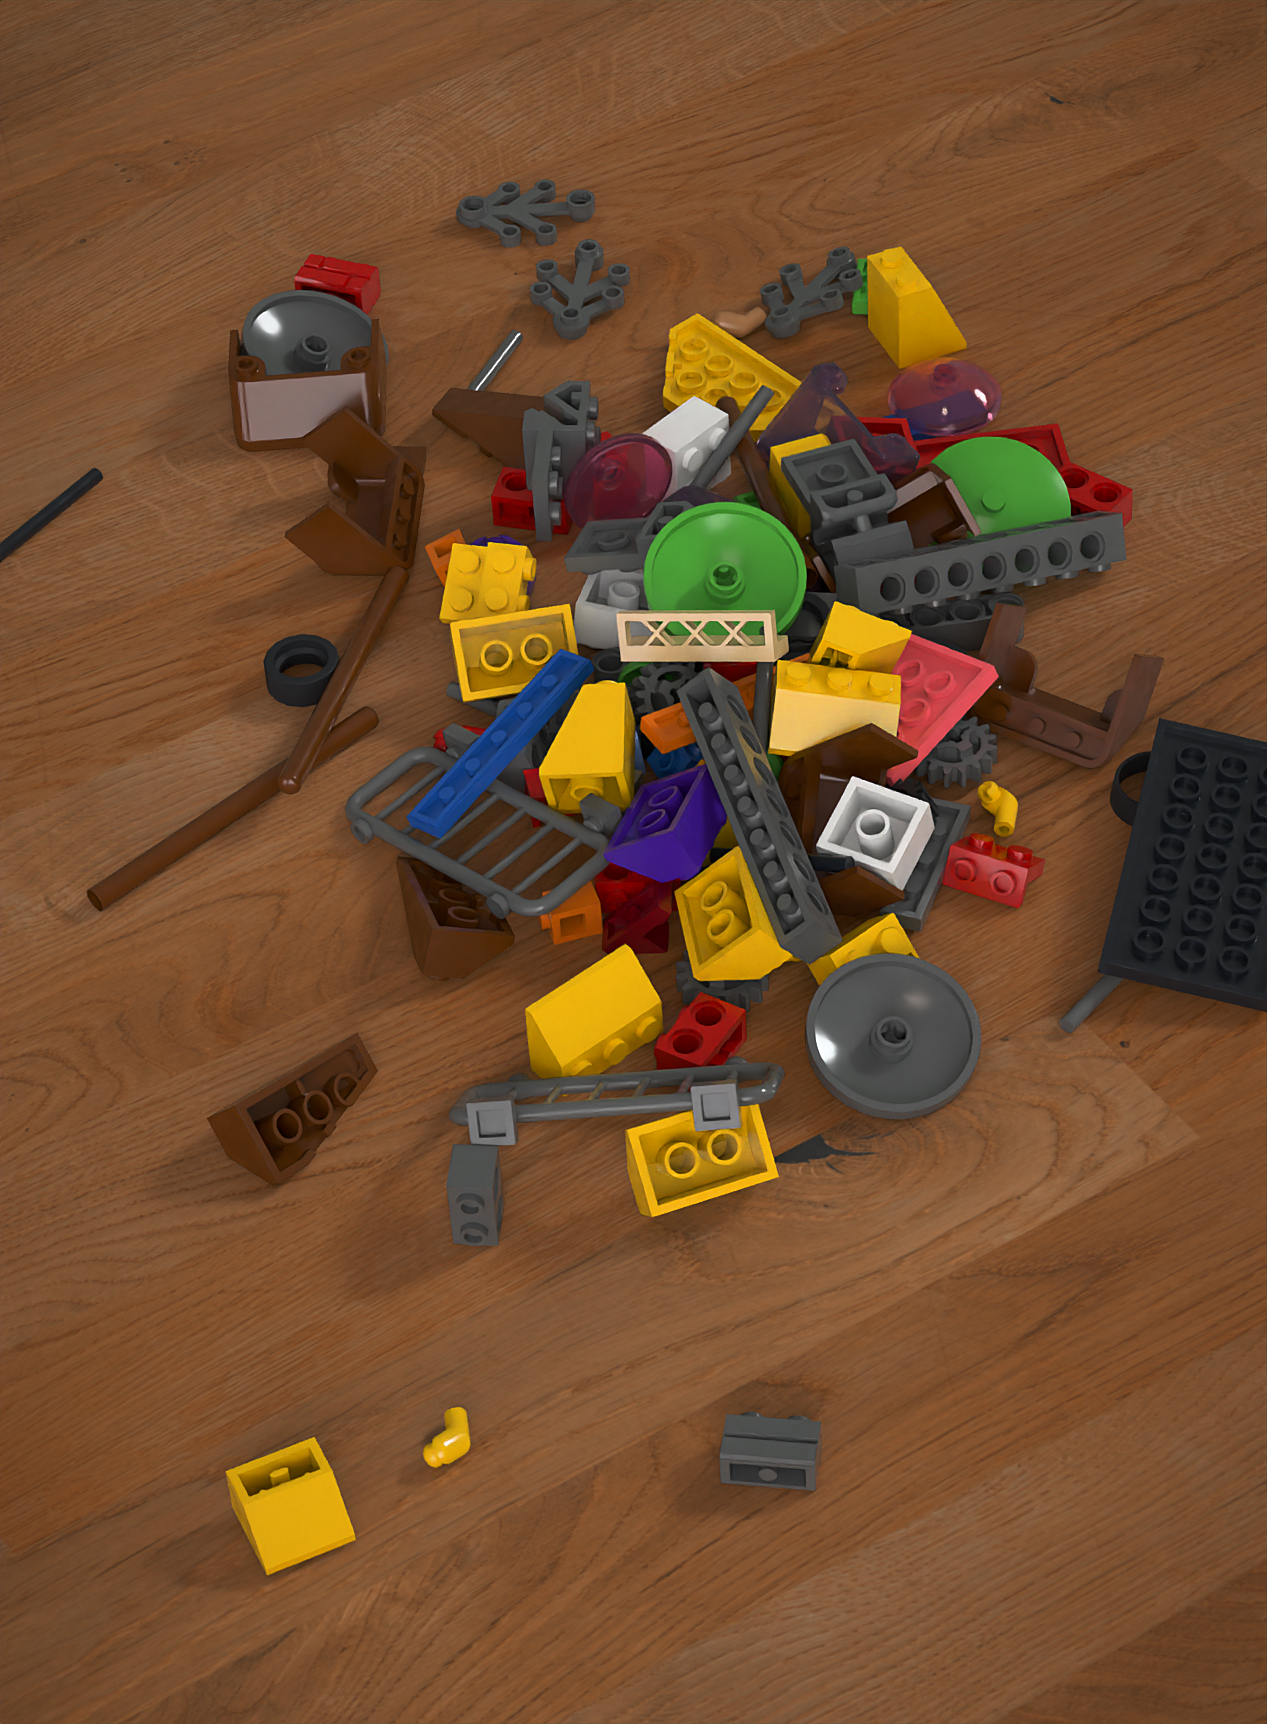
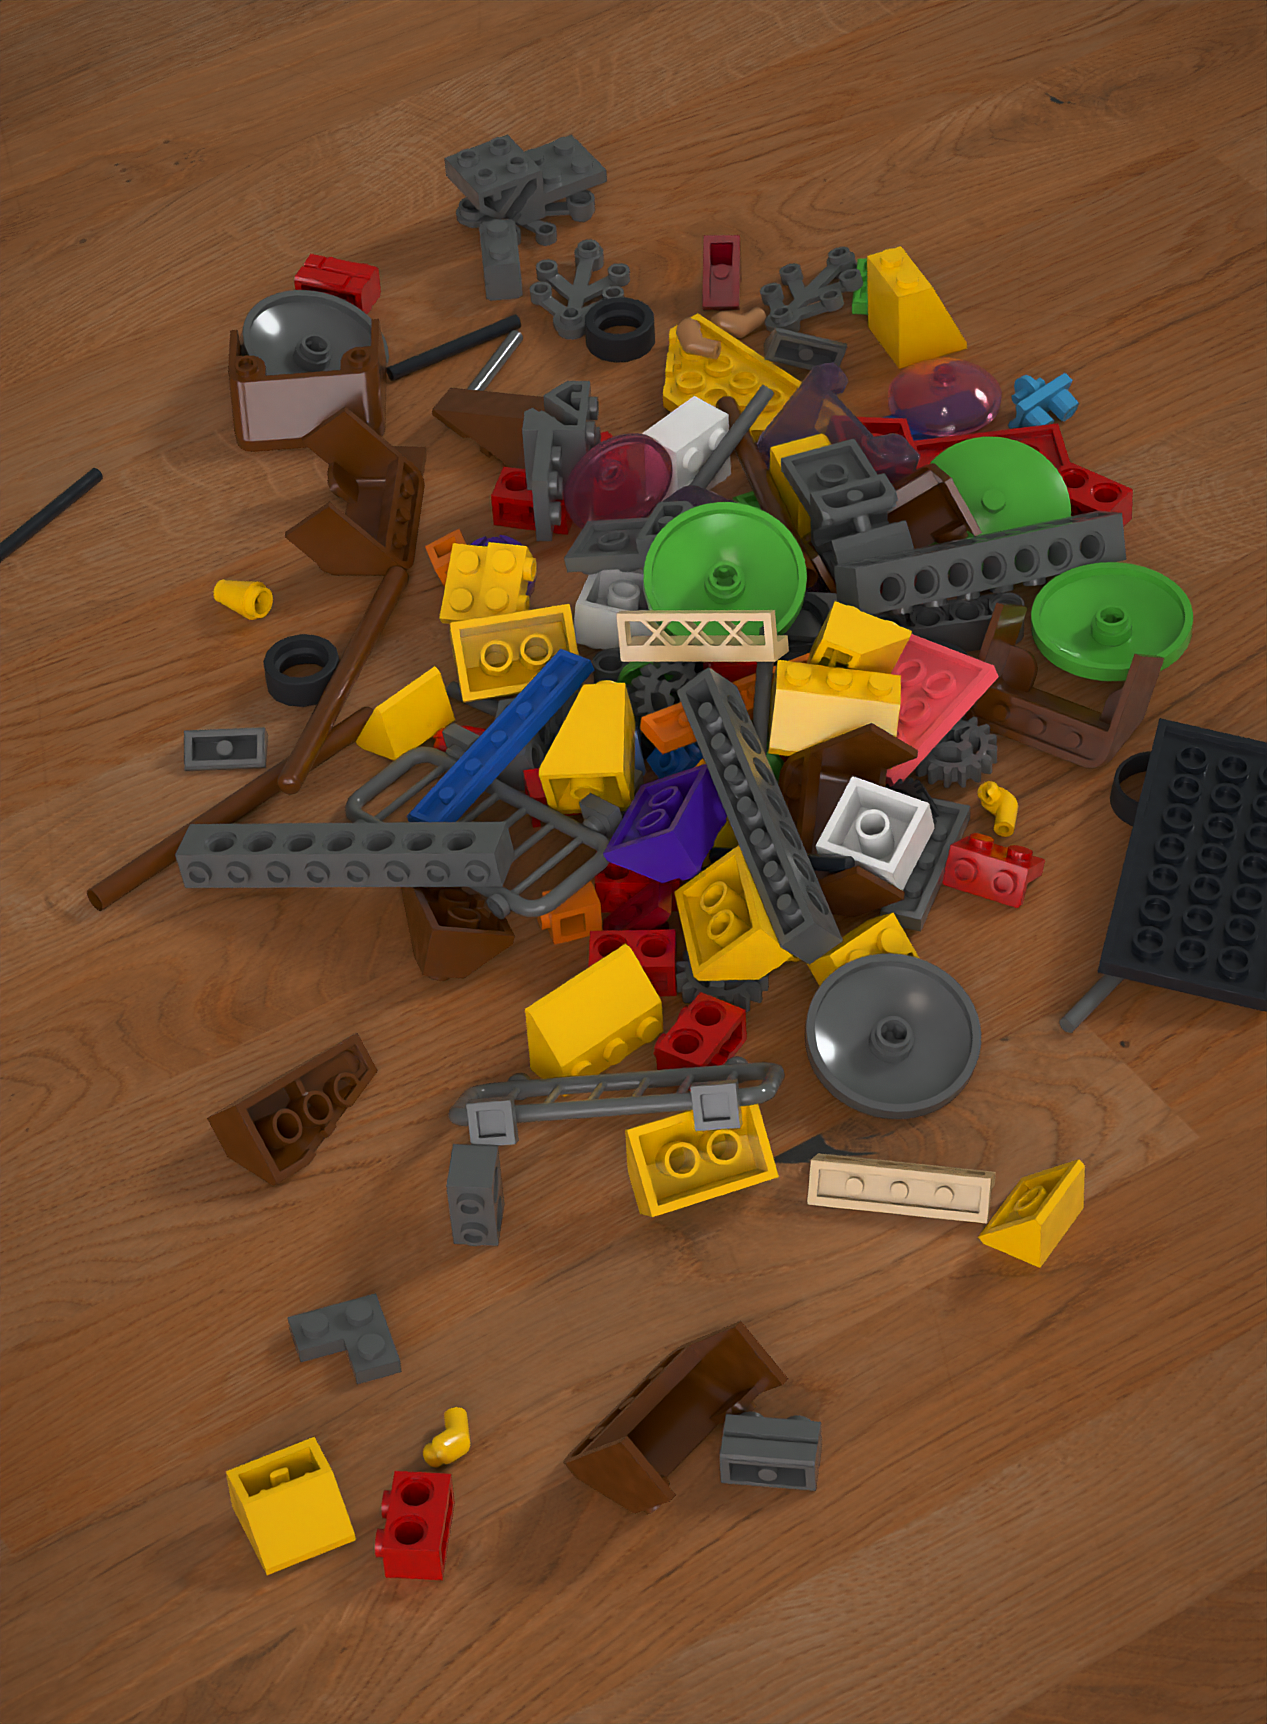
(225, 749): none -> dark grey slope
(244, 597): none -> yellow cone
(346, 855): none -> dark grey brick
(351, 1327): none -> dark grey plate
(408, 717): none -> yellow slope
(416, 1525): none -> red brick
(453, 347): none -> black bar
(500, 259): none -> dark grey brick
(518, 183): none -> dark grey piece
(620, 312): none -> black tyre
(653, 949): none -> red brick
(671, 1415): none -> reddish brown windscreen
(693, 342): none -> medium nougat arm
(721, 272): none -> dark red slope
(802, 349): none -> dark grey slope
(900, 1188): none -> tan fence
(1036, 398): none -> dark azure hips
(1037, 1213): none -> yellow slope
(1105, 614): none -> bright green dish

